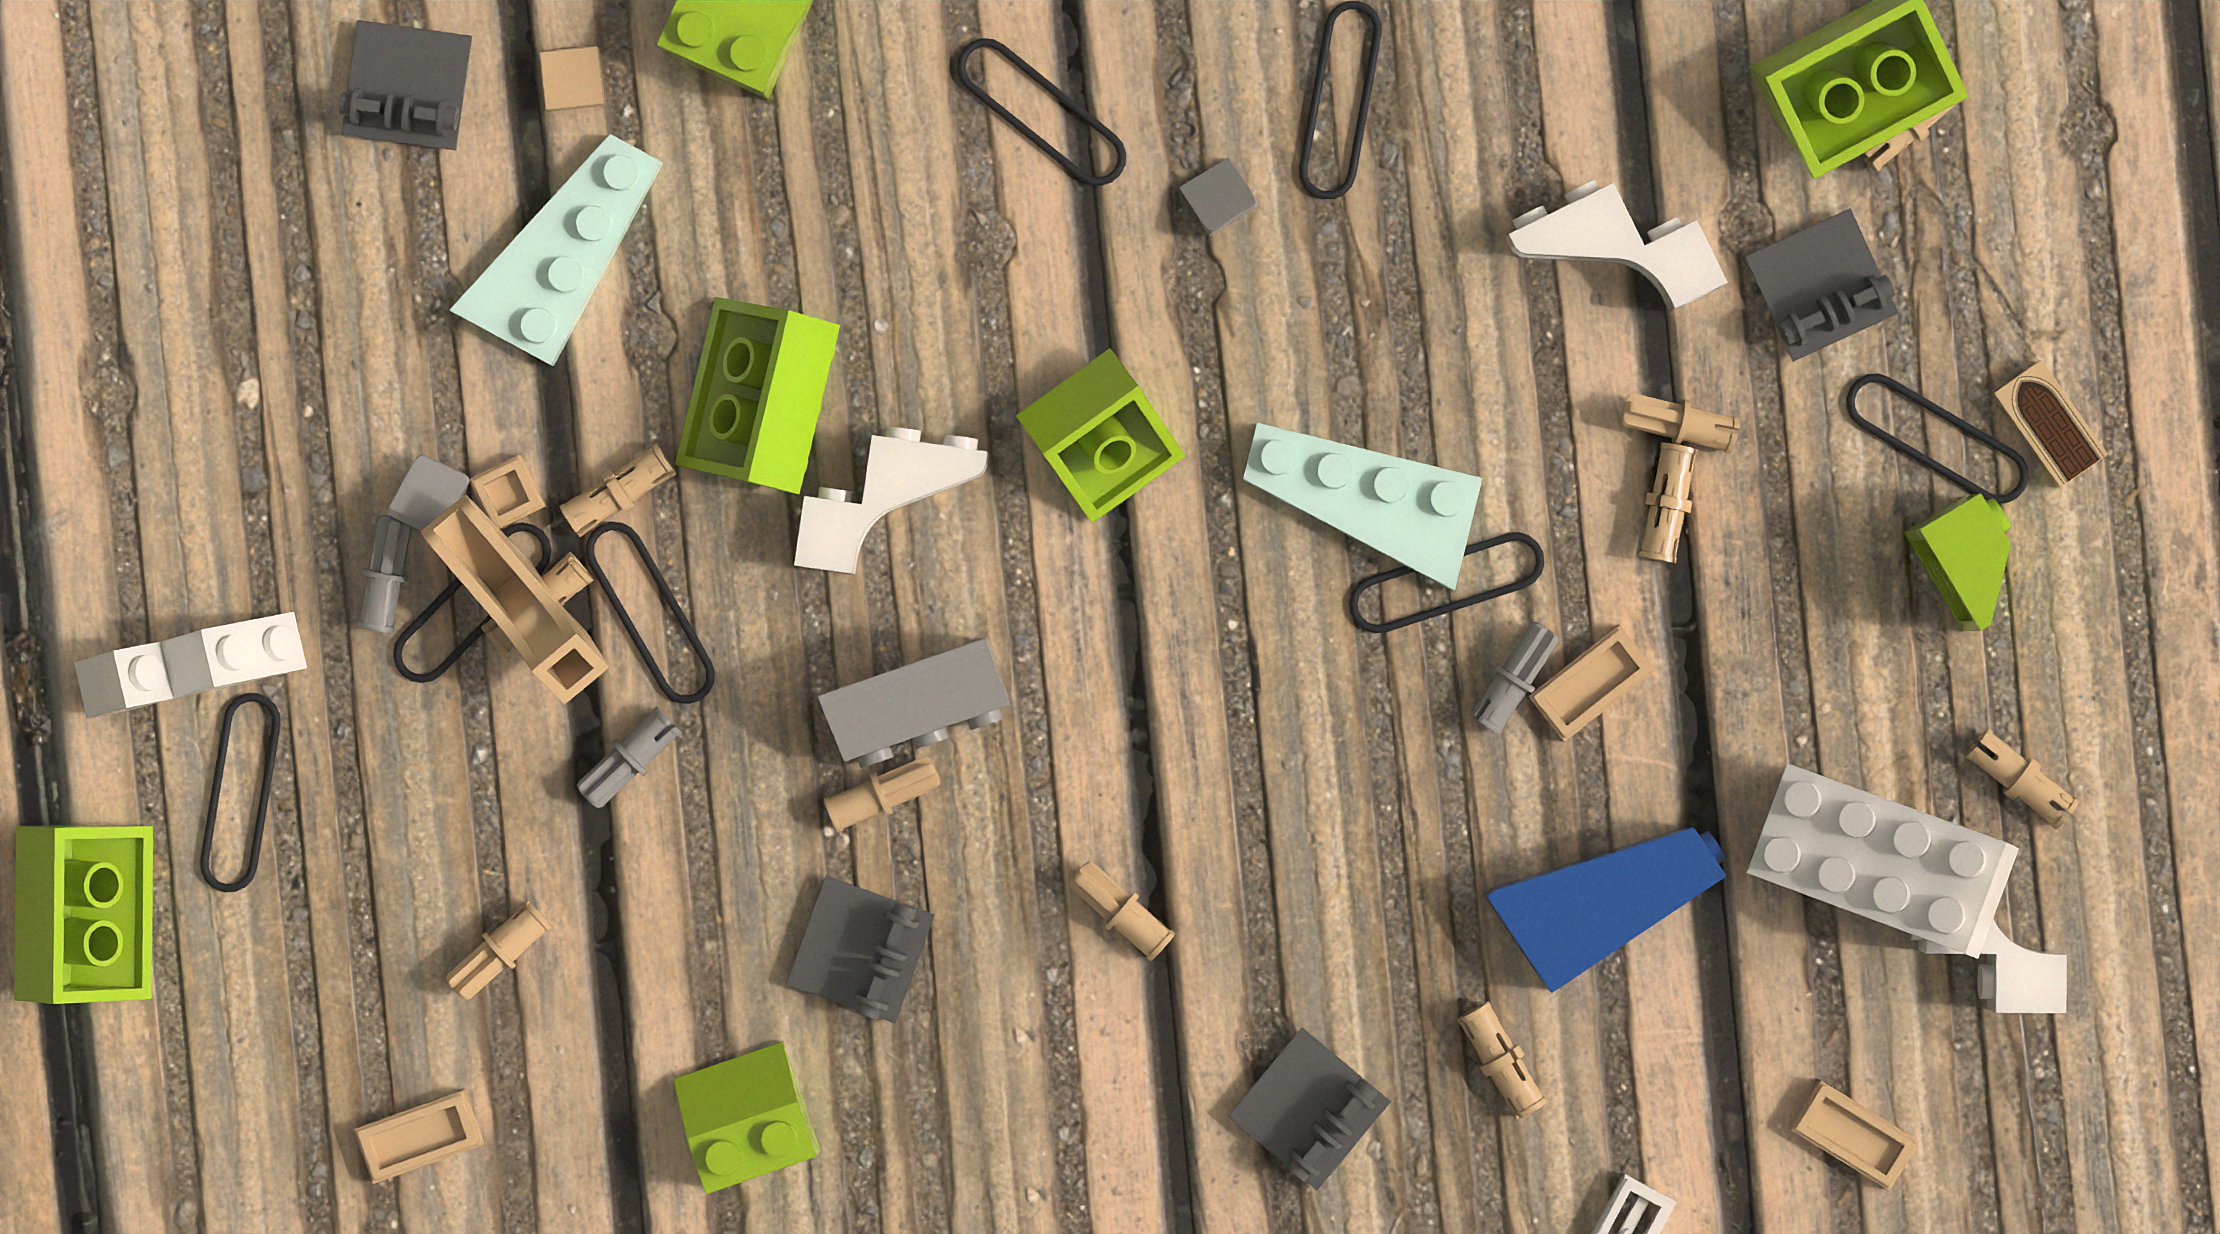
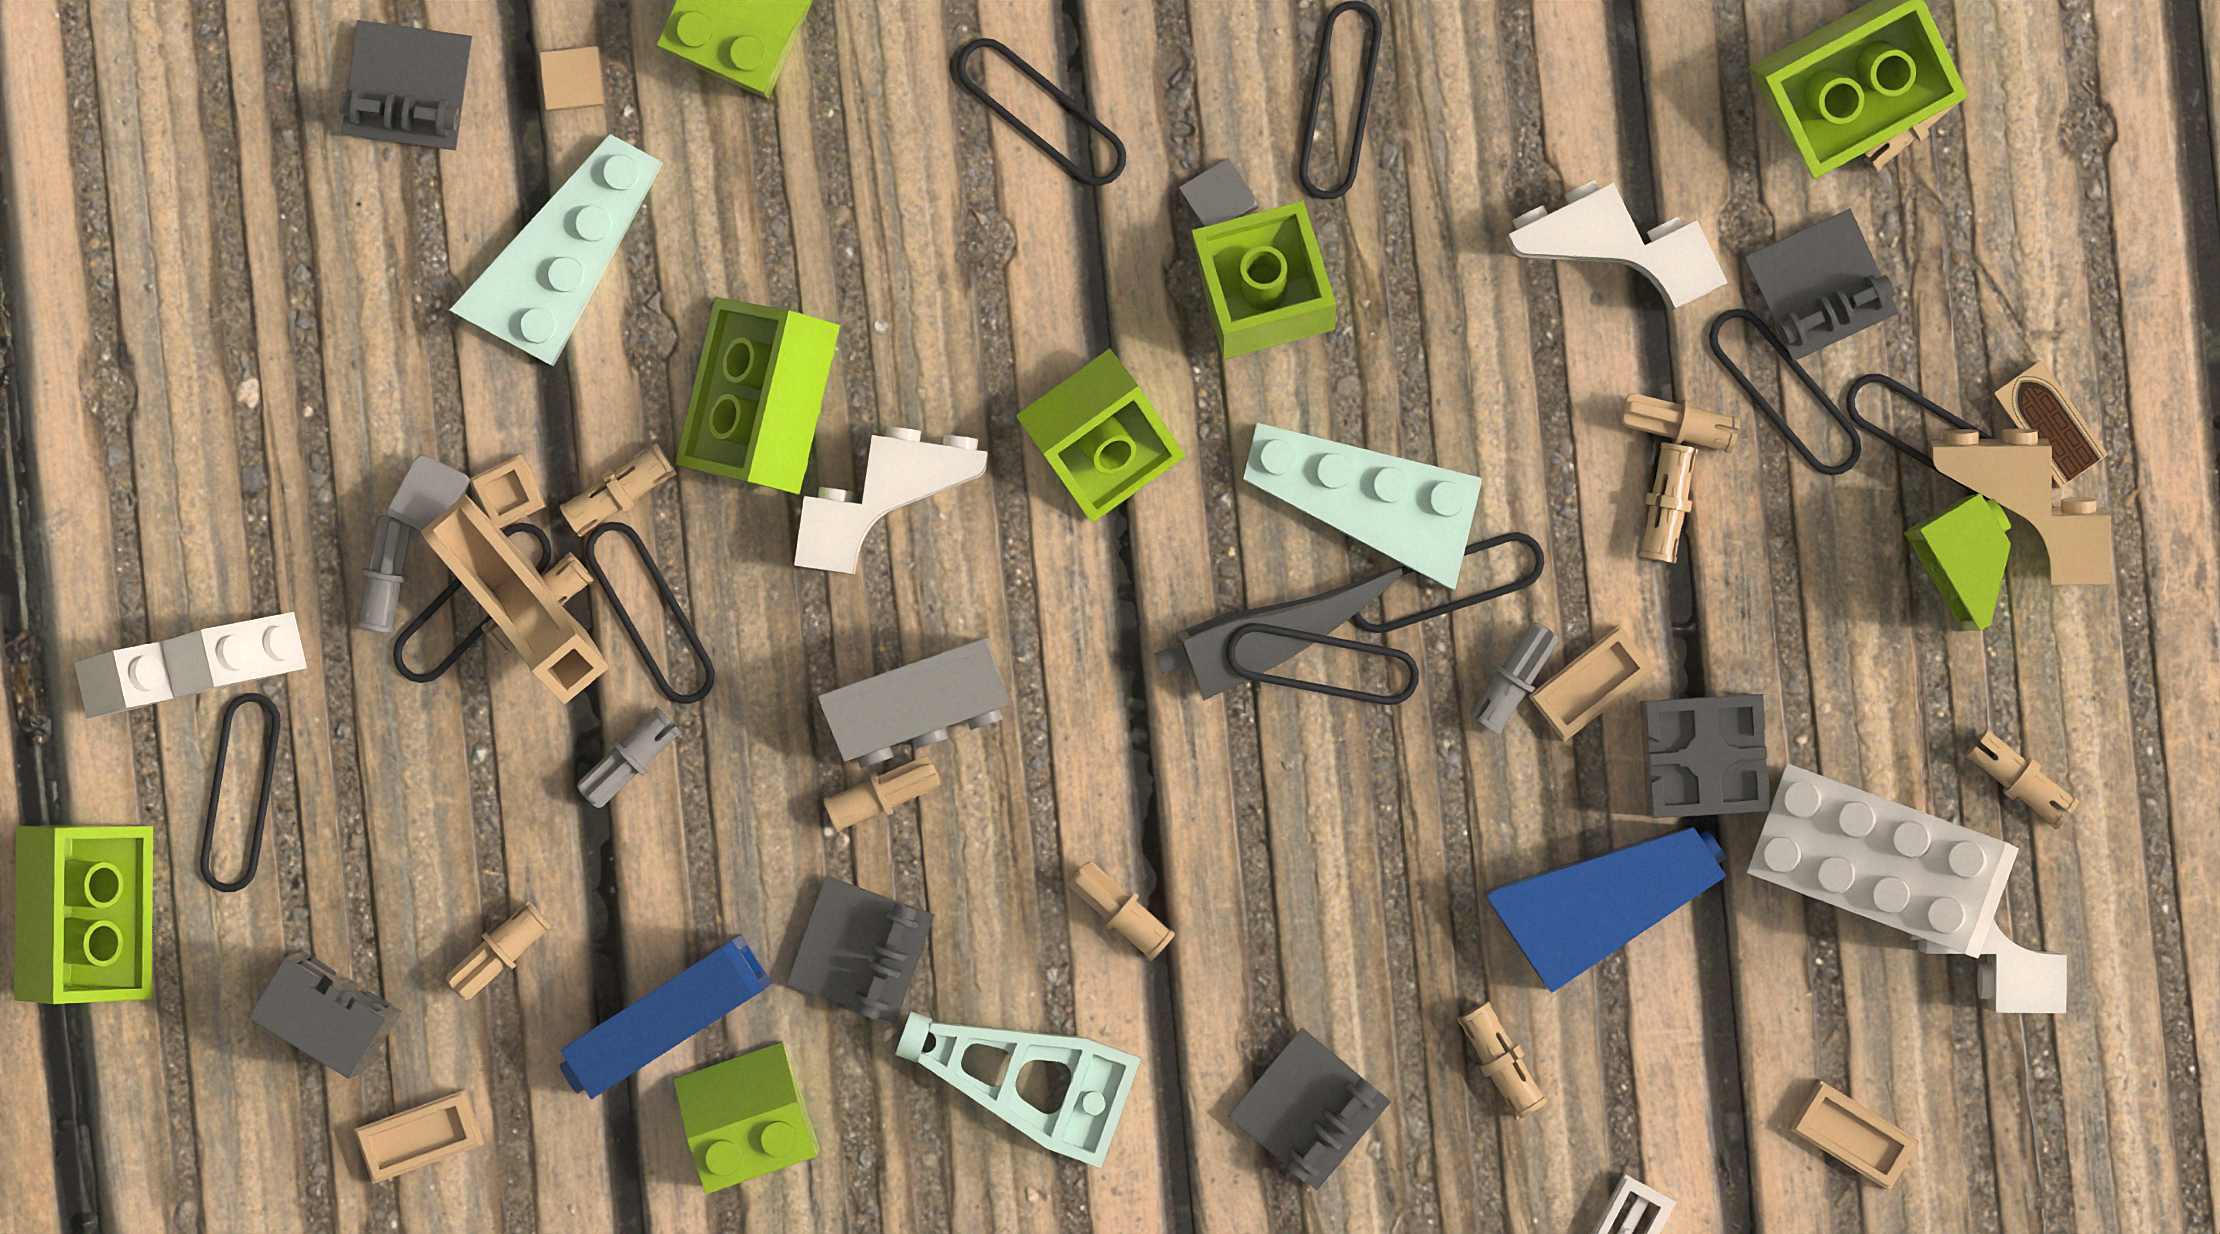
(324, 1014): none -> dark grey piece
(664, 1018): none -> blue slope
(1091, 1104): none -> light aqua plate
(1205, 644): none -> dark grey piece
(1264, 280): none -> lime slope
(1291, 633): none -> black piece
(1705, 755): none -> dark grey piece
(1770, 412): none -> black piece
(2020, 478): none -> tan arch

